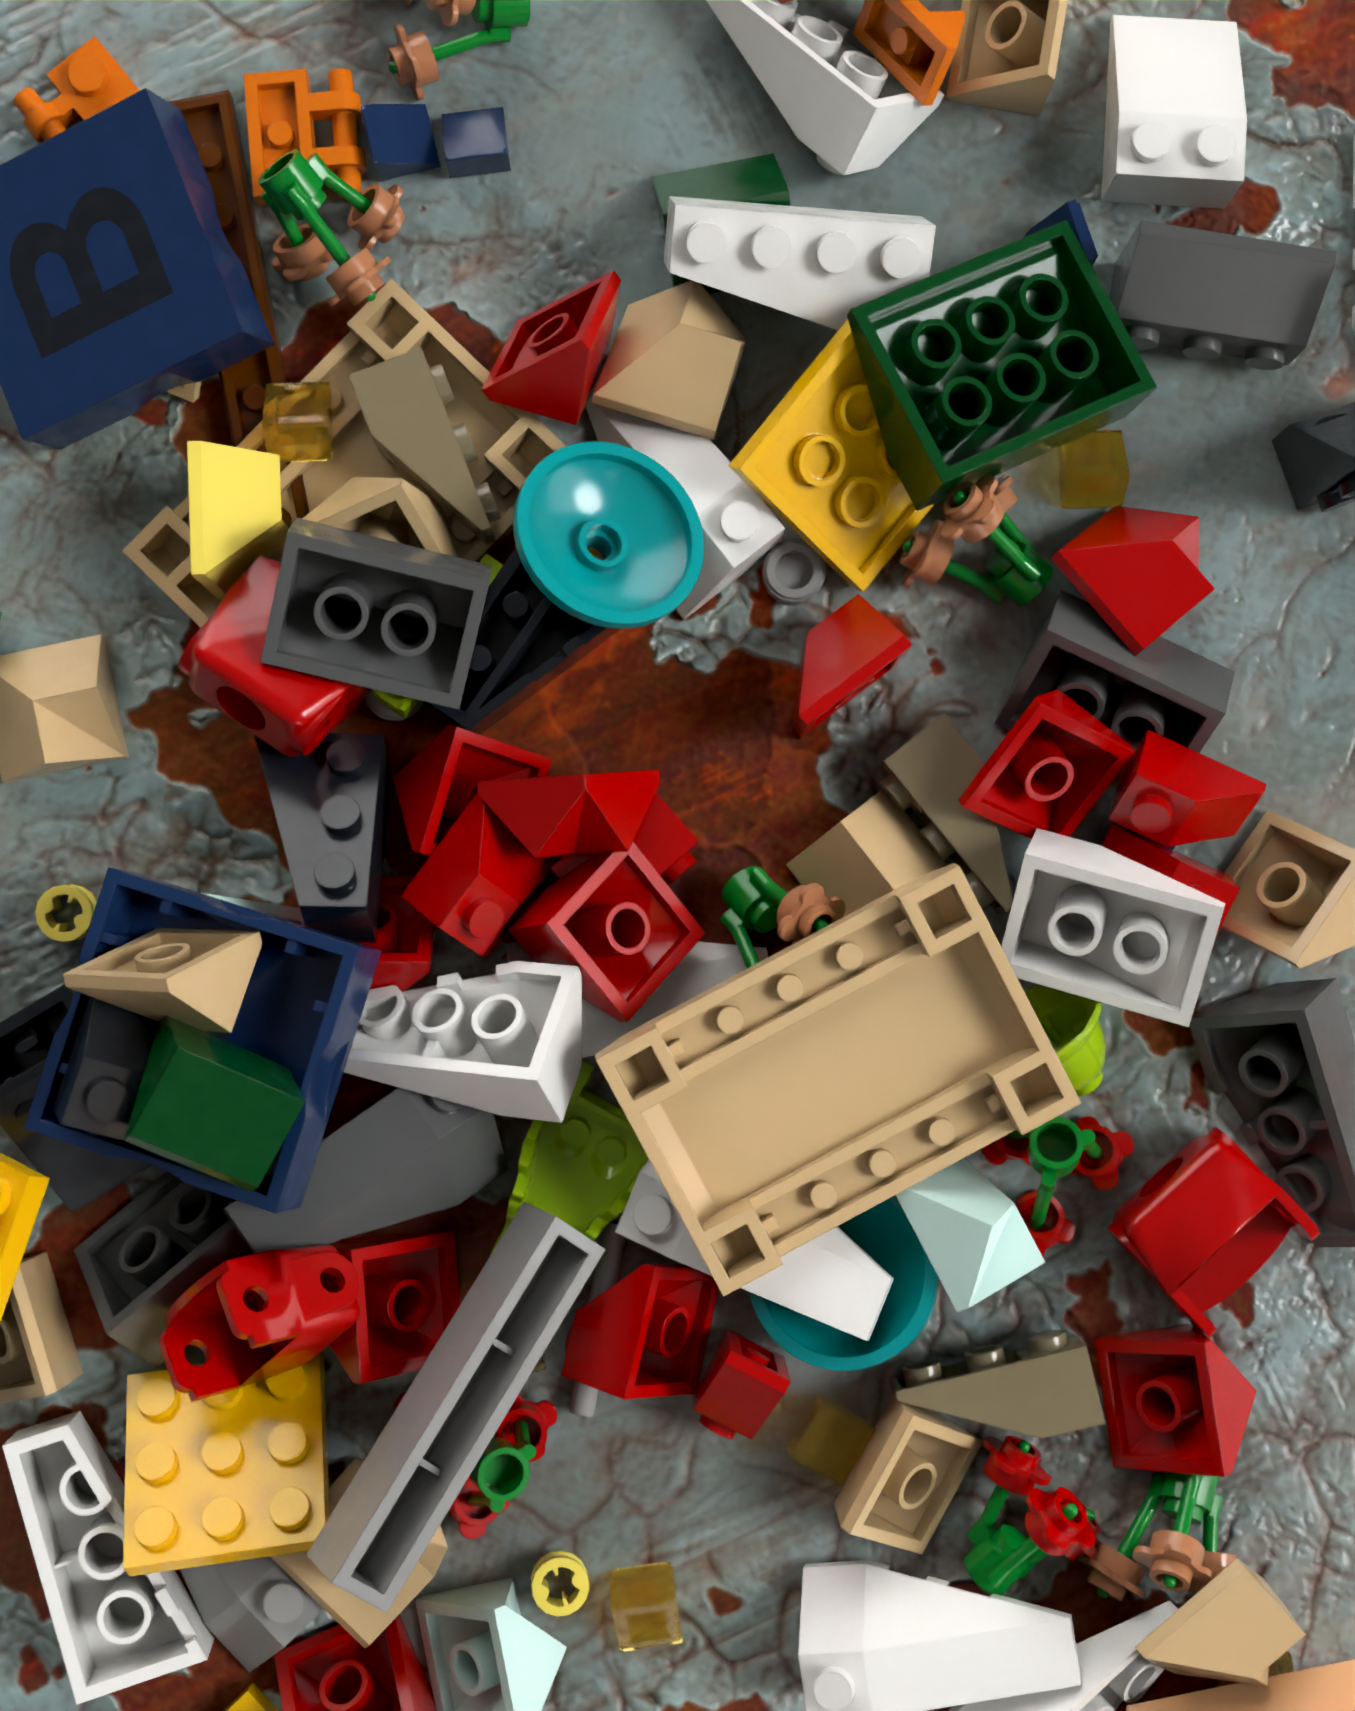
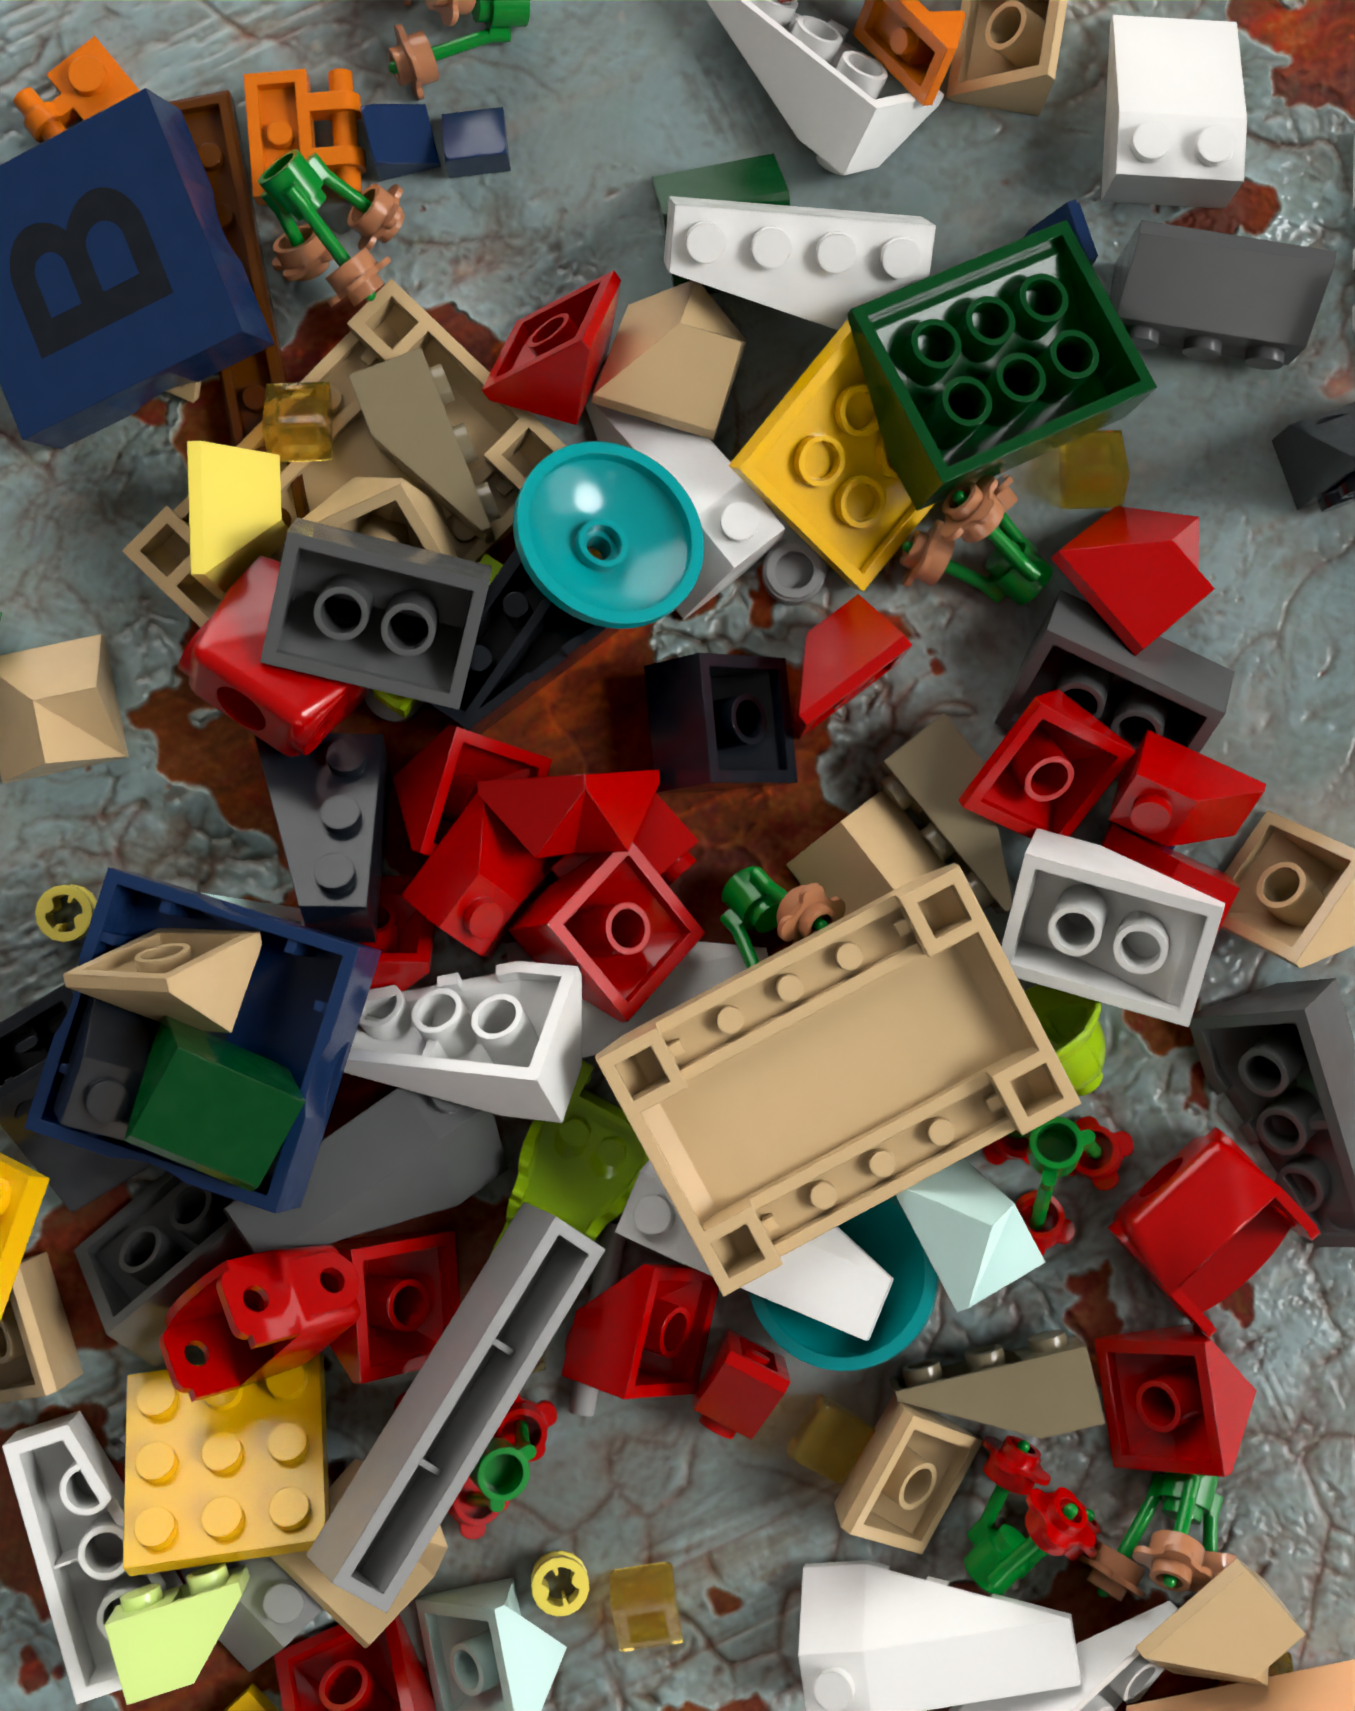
(168, 1634): none -> yellowish green slope
(720, 722): none -> black slope

